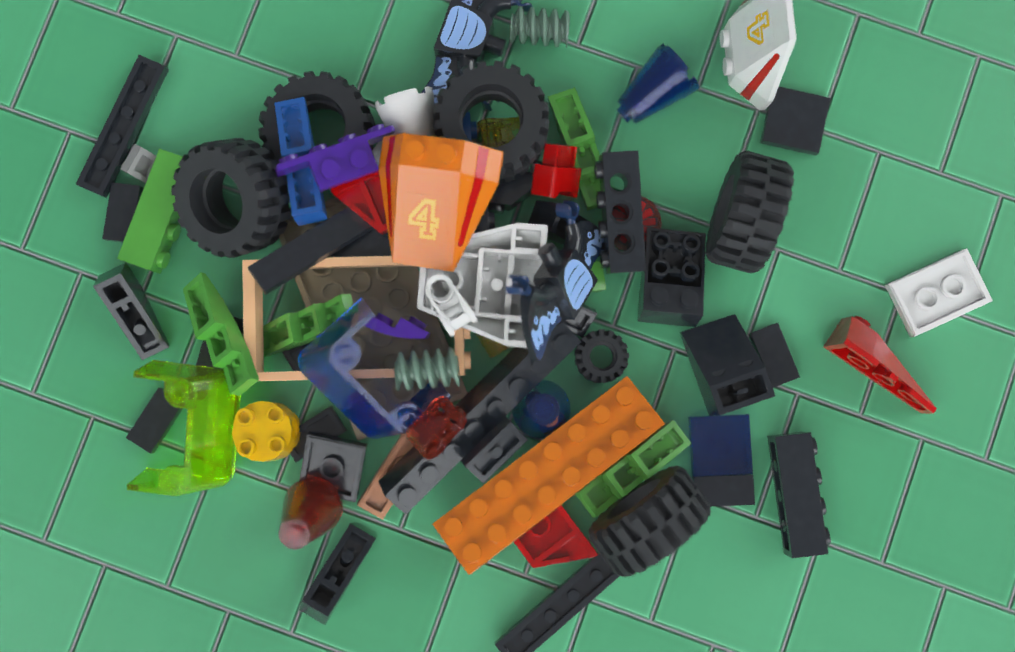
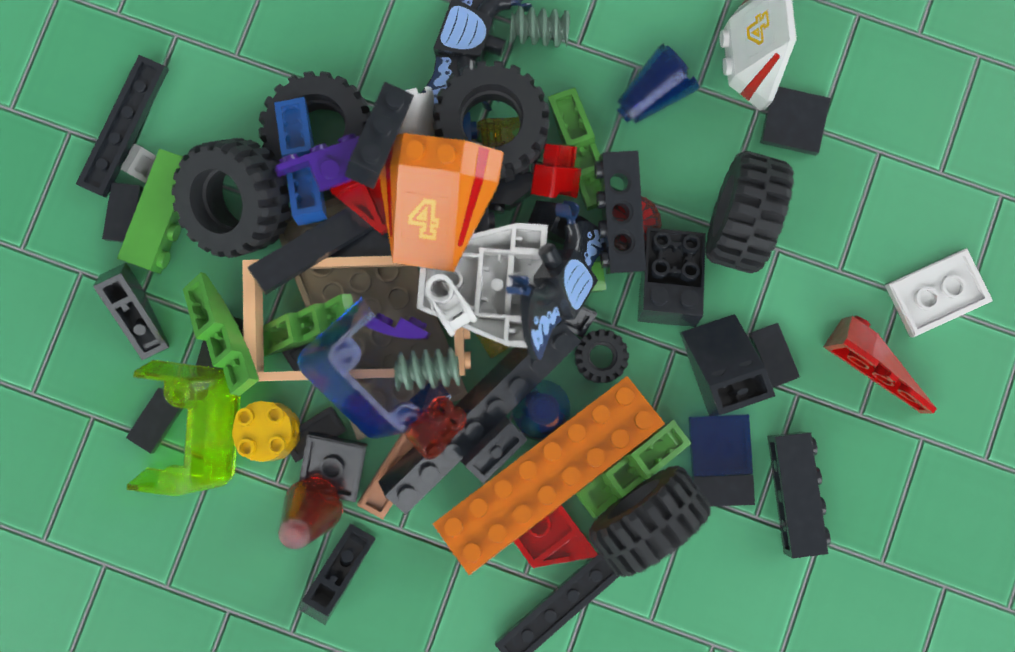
(378, 135): none -> black arch

